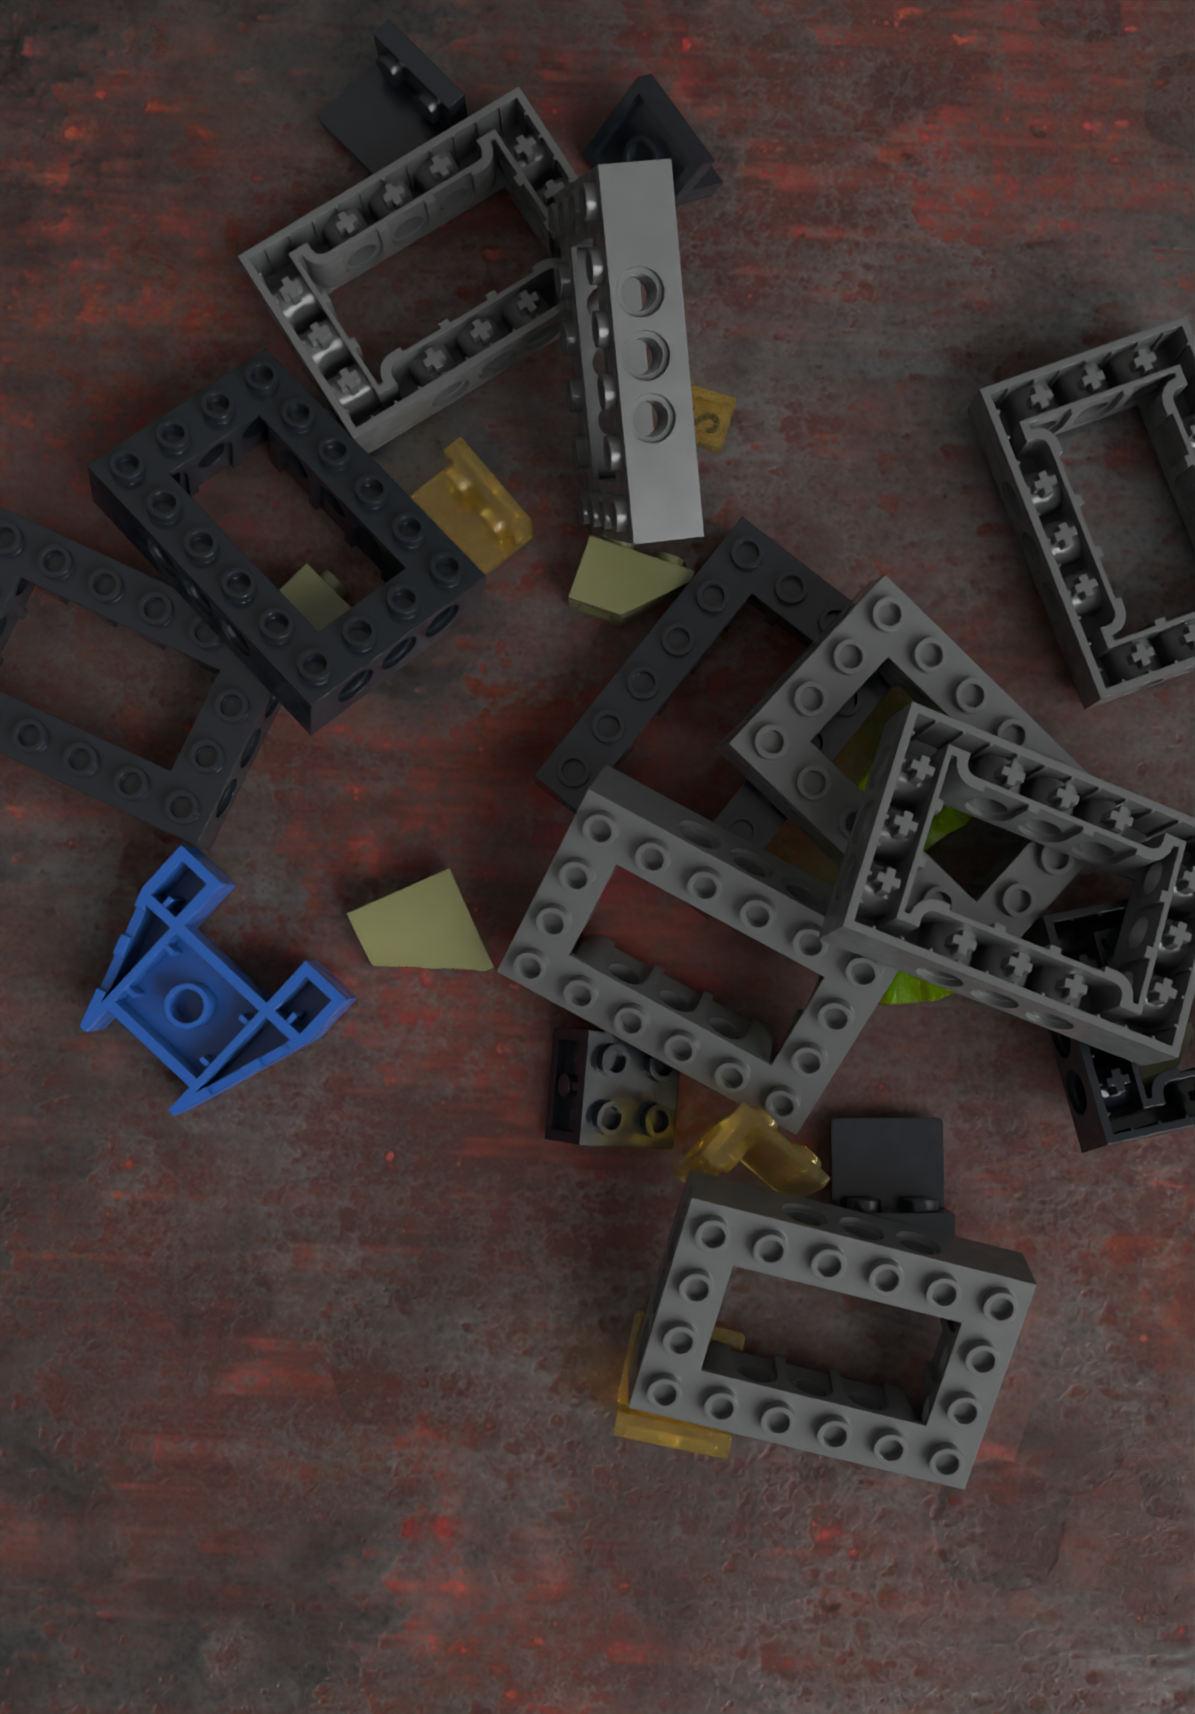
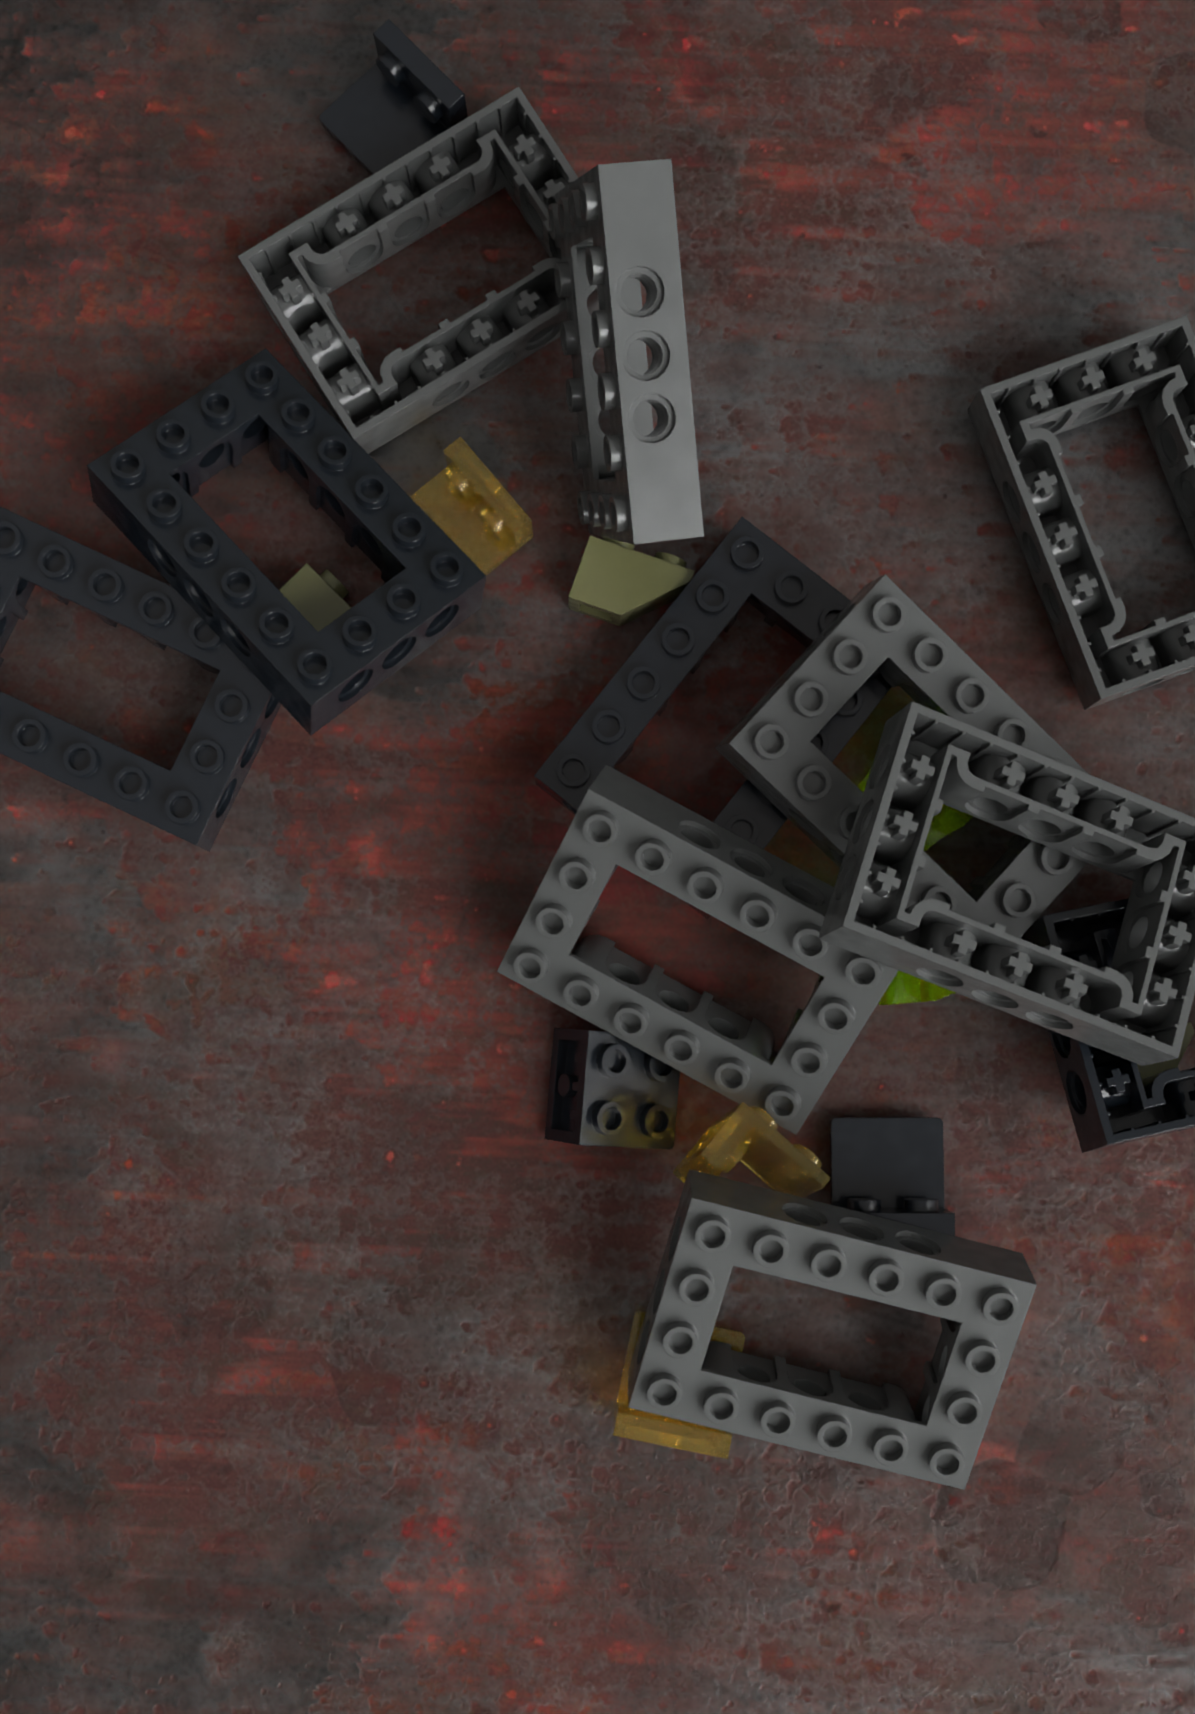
(193, 1000): blue wedge -> none
(422, 928): olive slope -> none
(652, 128): black bracket -> none
(711, 417): clear yellow tile -> none

